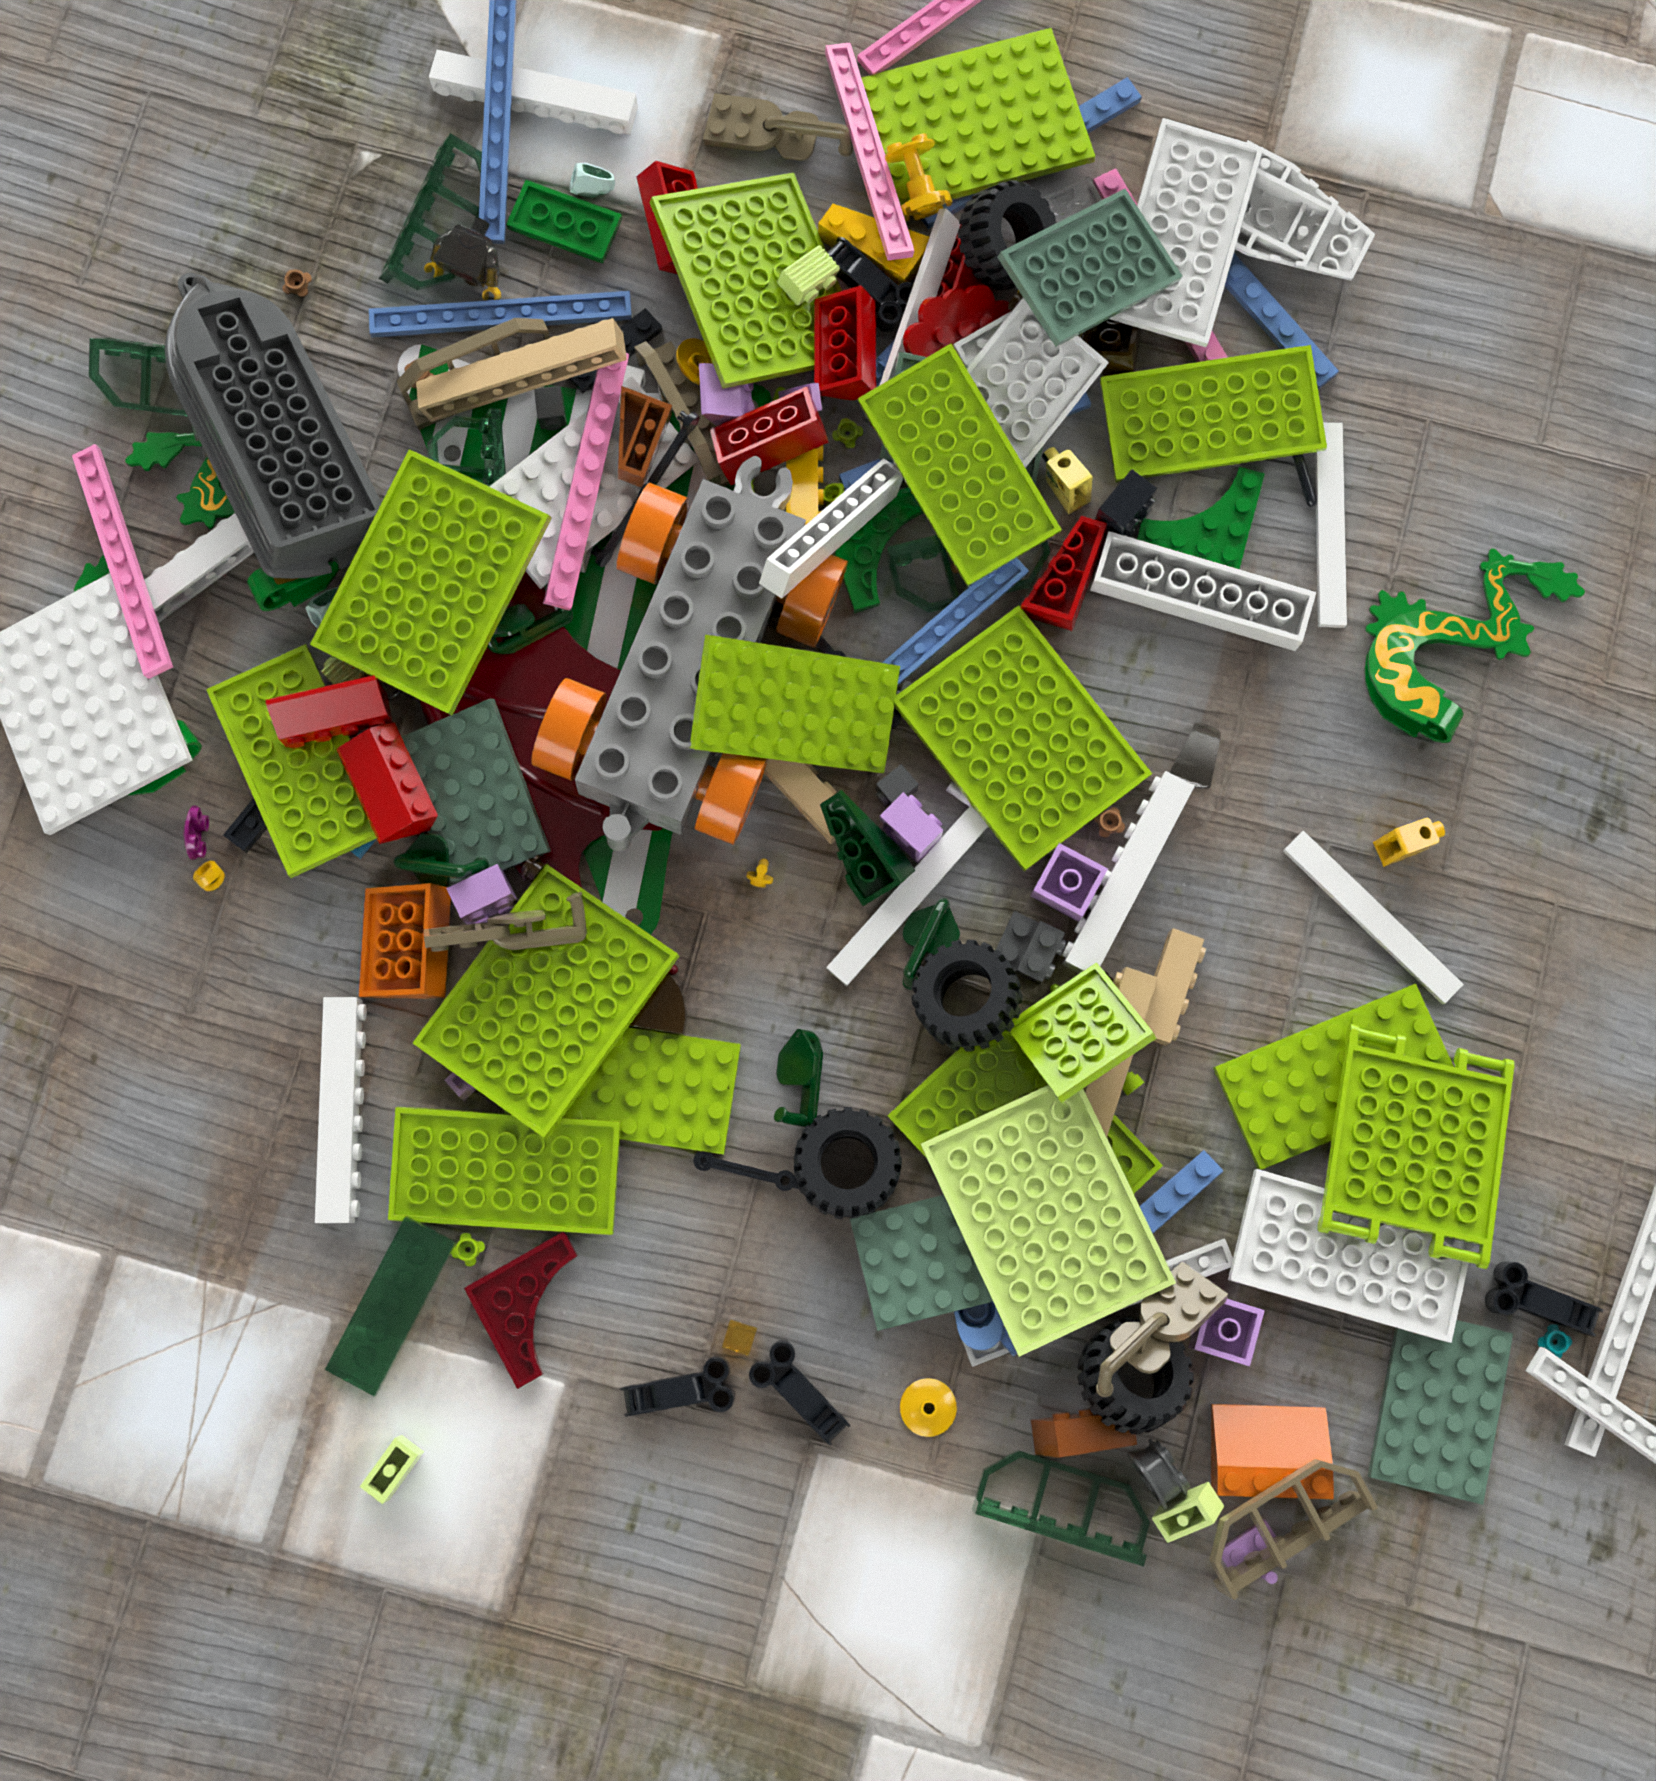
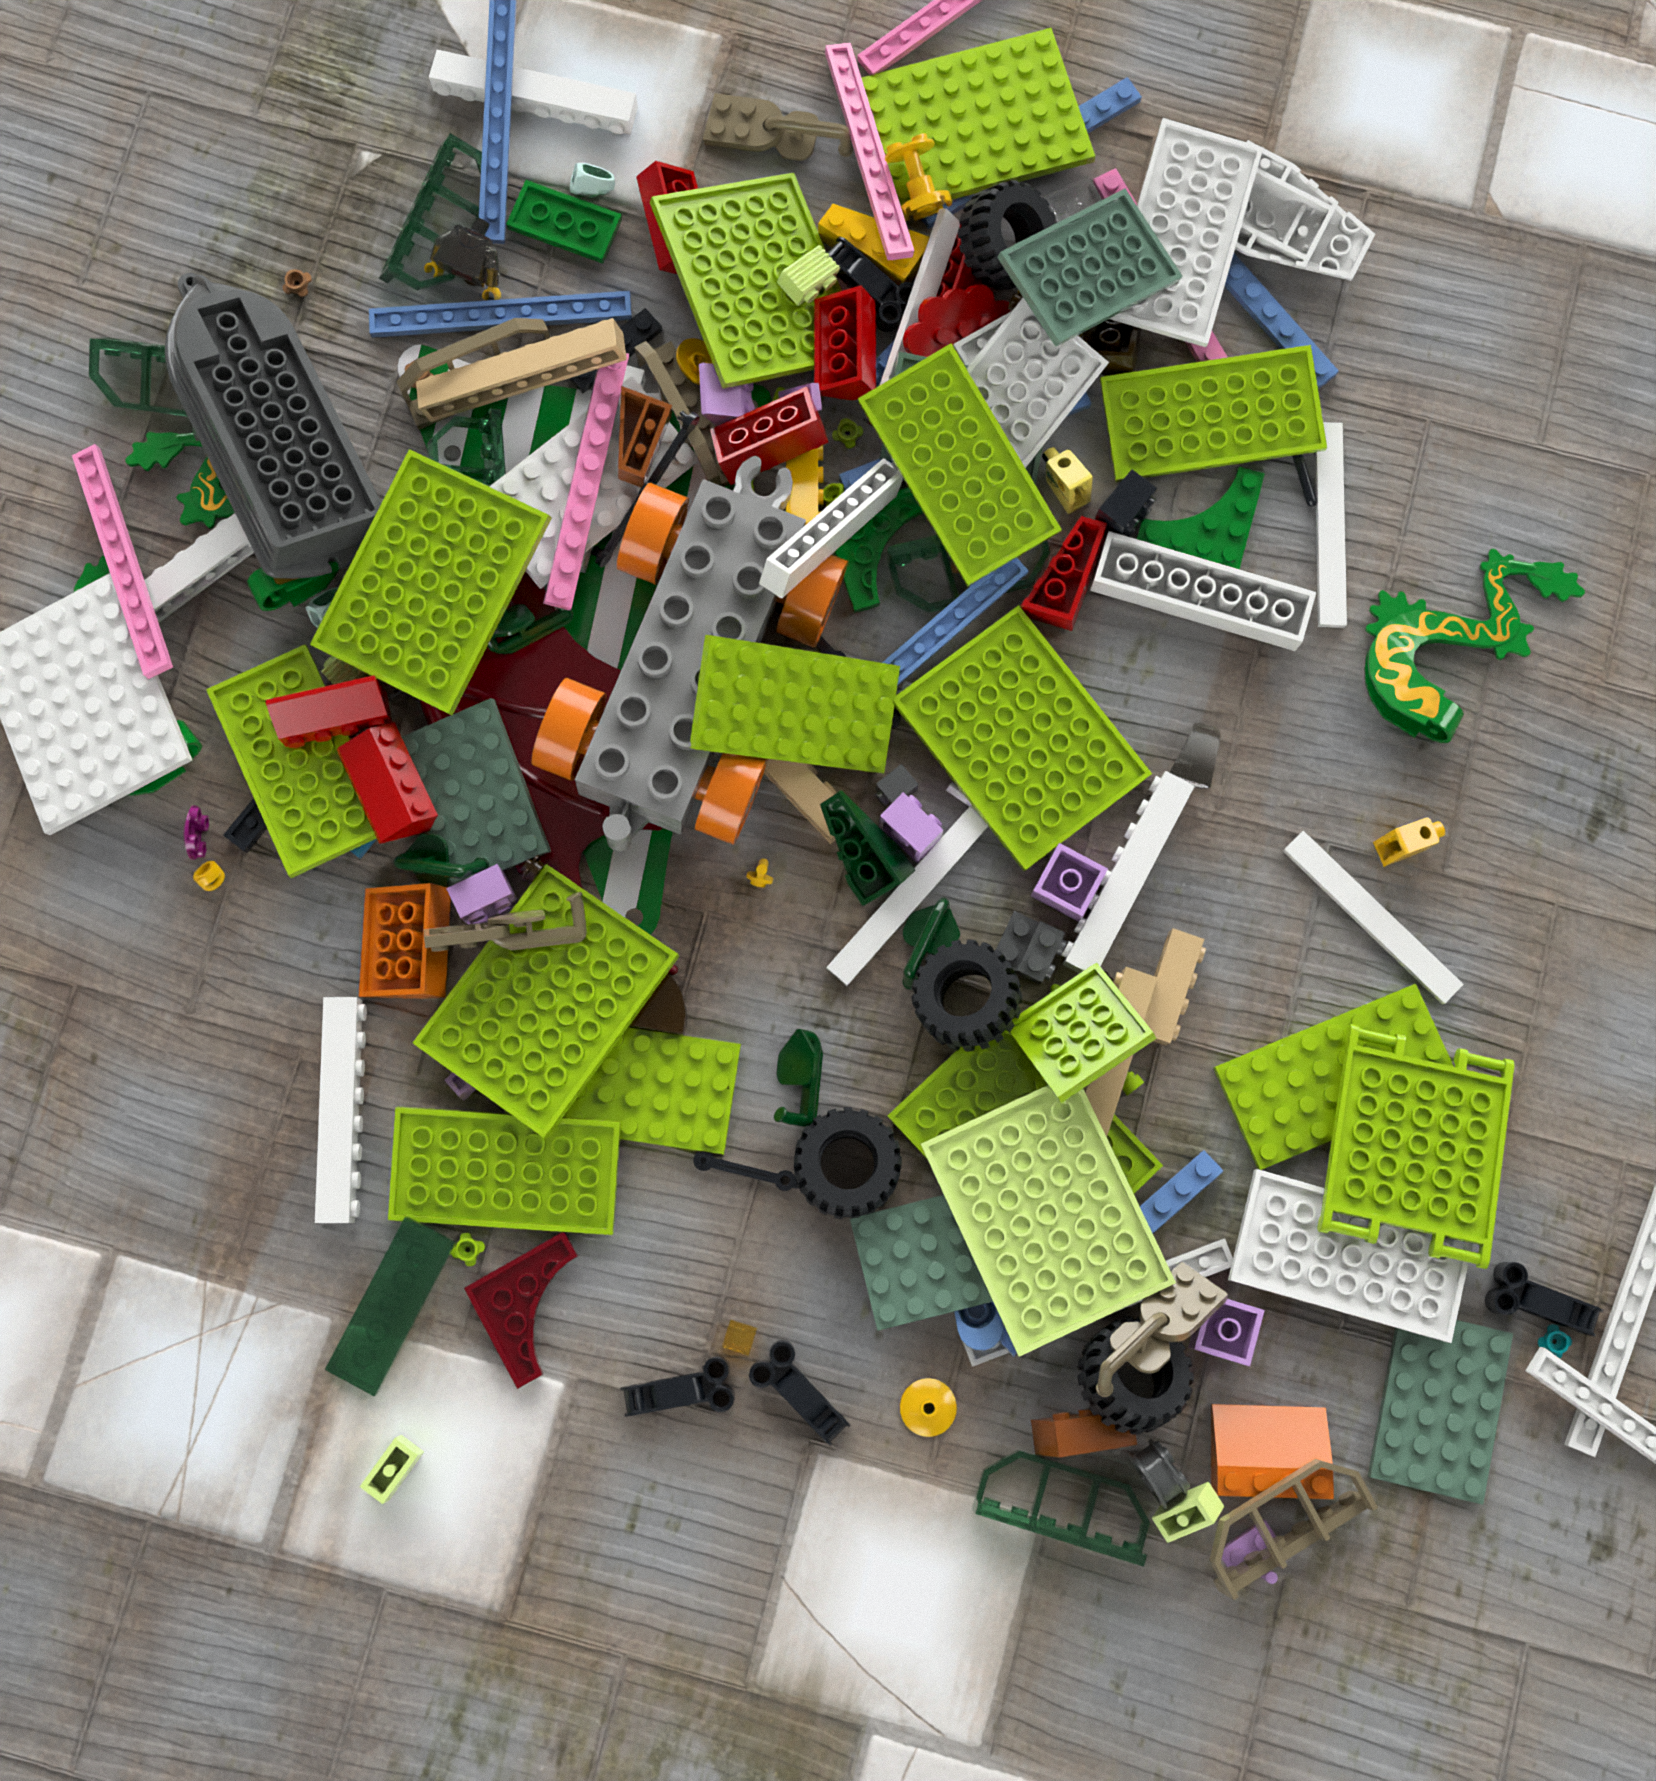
(550, 408): dark grey brick -> none
(1117, 825): medium nougat plate -> none

